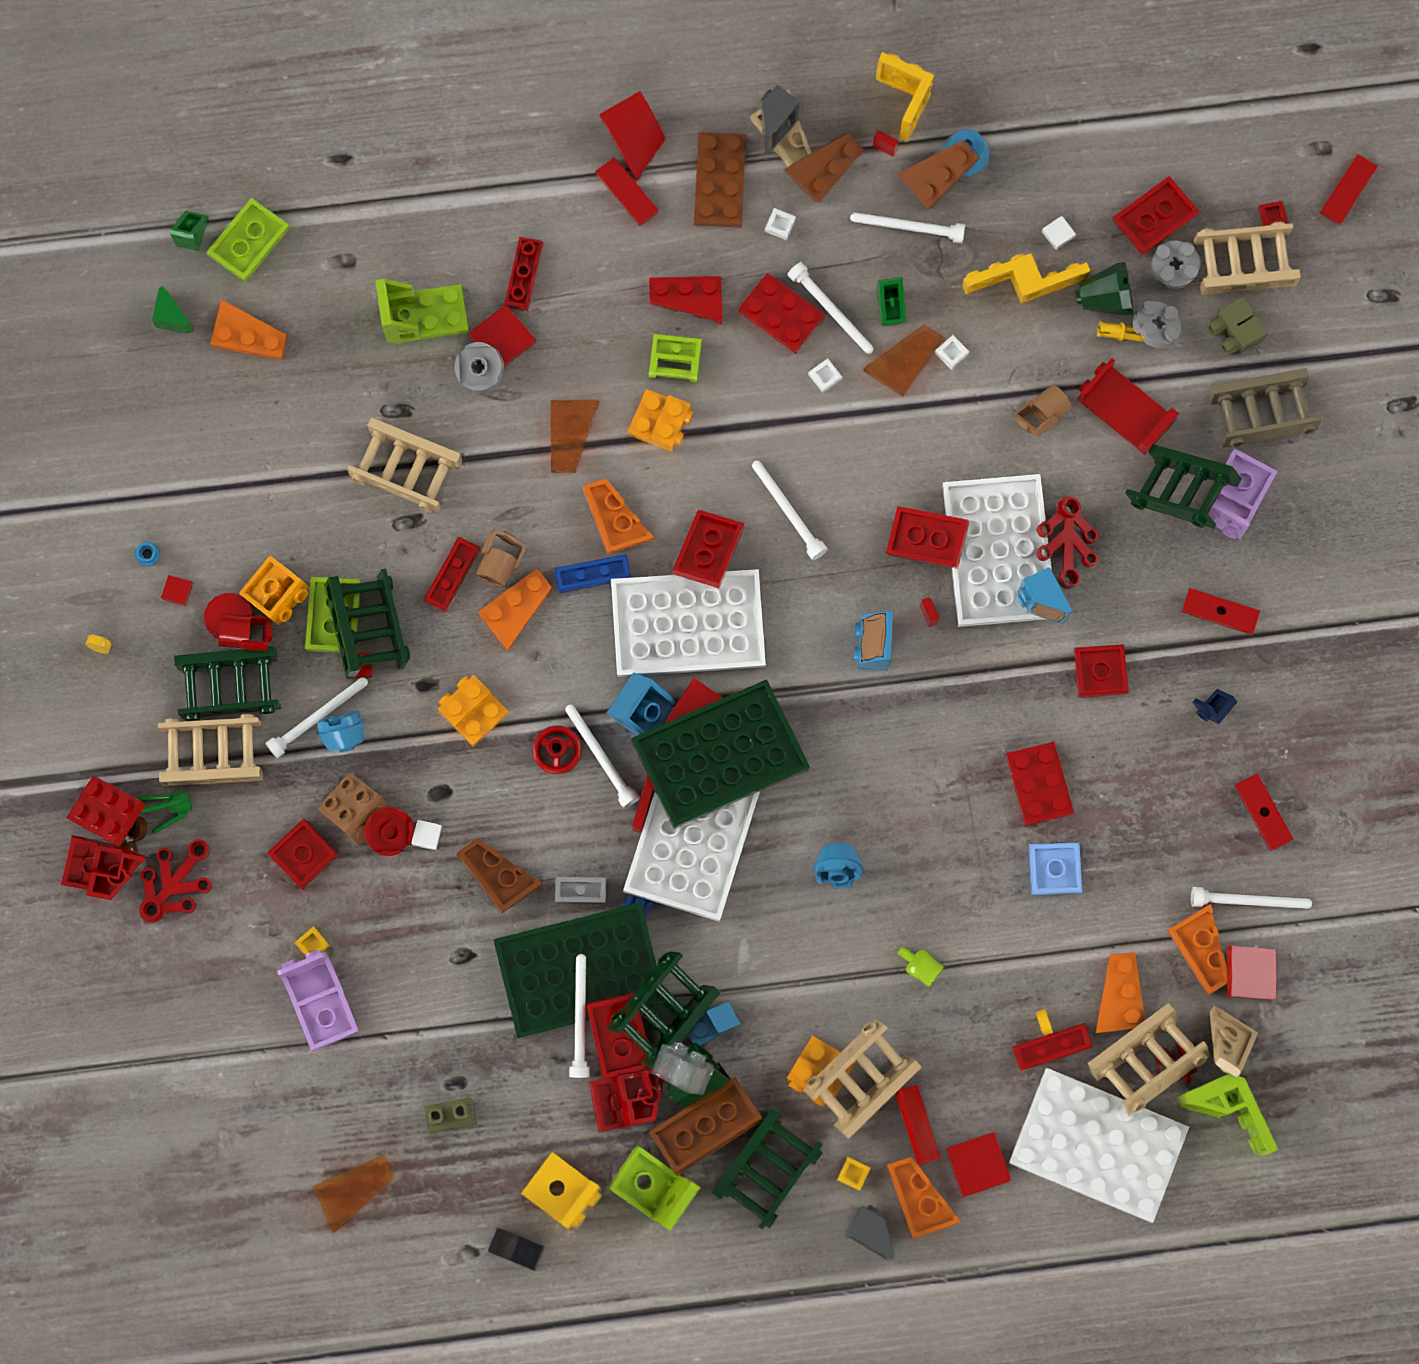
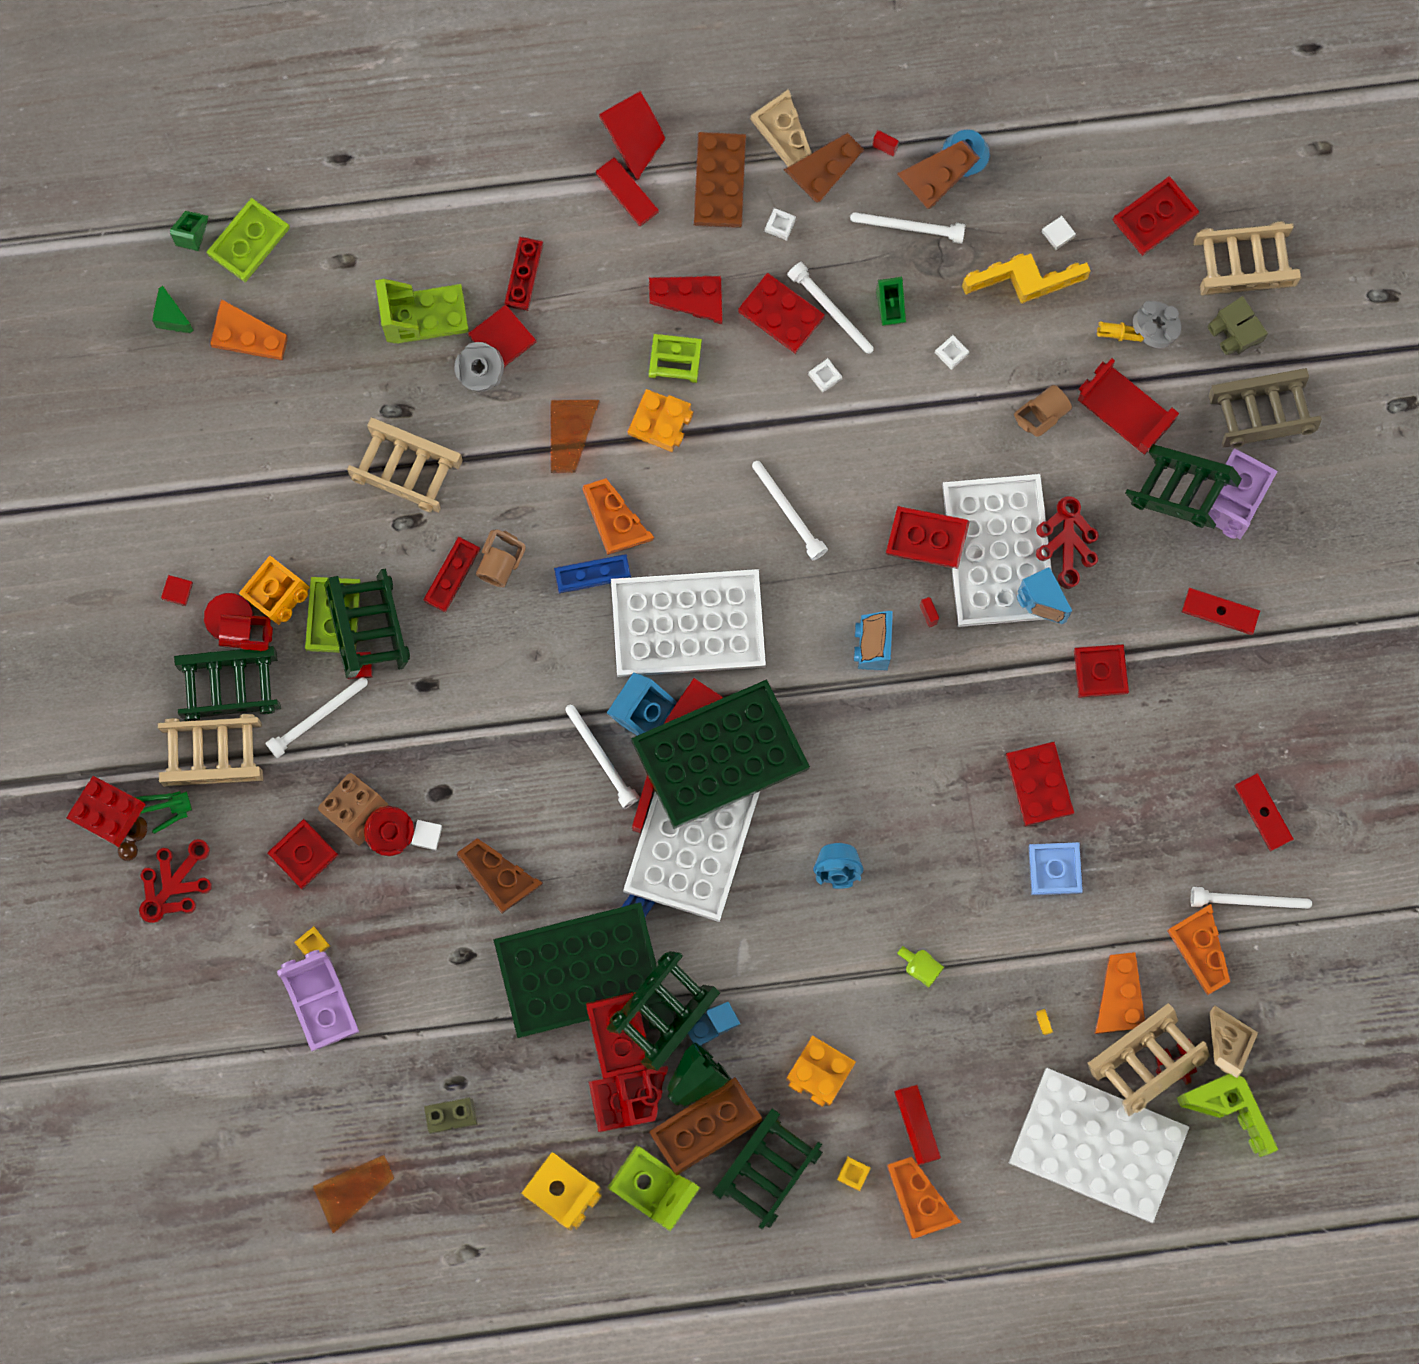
(98, 644): yellow tile -> none
(99, 867): red slope -> none
(144, 547): dark azure plate -> none
(341, 731): dark azure cone -> none
(472, 709): light orange plate -> none
(515, 607): orange wing -> none
(516, 1249): black slope -> none
(549, 744): red piece -> none
(579, 1067): white piece -> none
(580, 890): light grey plate -> none
(683, 1068): clear brick -> none
(708, 548): red plate -> none
(778, 116): dark grey slope -> none
(871, 1232): dark grey slope -> none
(884, 1087): tan fence -> none
(905, 360): clear orange wing -> none
(909, 79): yellow bracket -> none
(978, 1164): red tile -> none
(1052, 1047): red tile -> none
(1107, 291): dark green cone -> none
(1166, 274): light grey plate -> none
(1215, 707): dark blue bracket -> none
(1251, 973): tile -> none
(1272, 213): red tile -> none
(1348, 189): red tile -> none

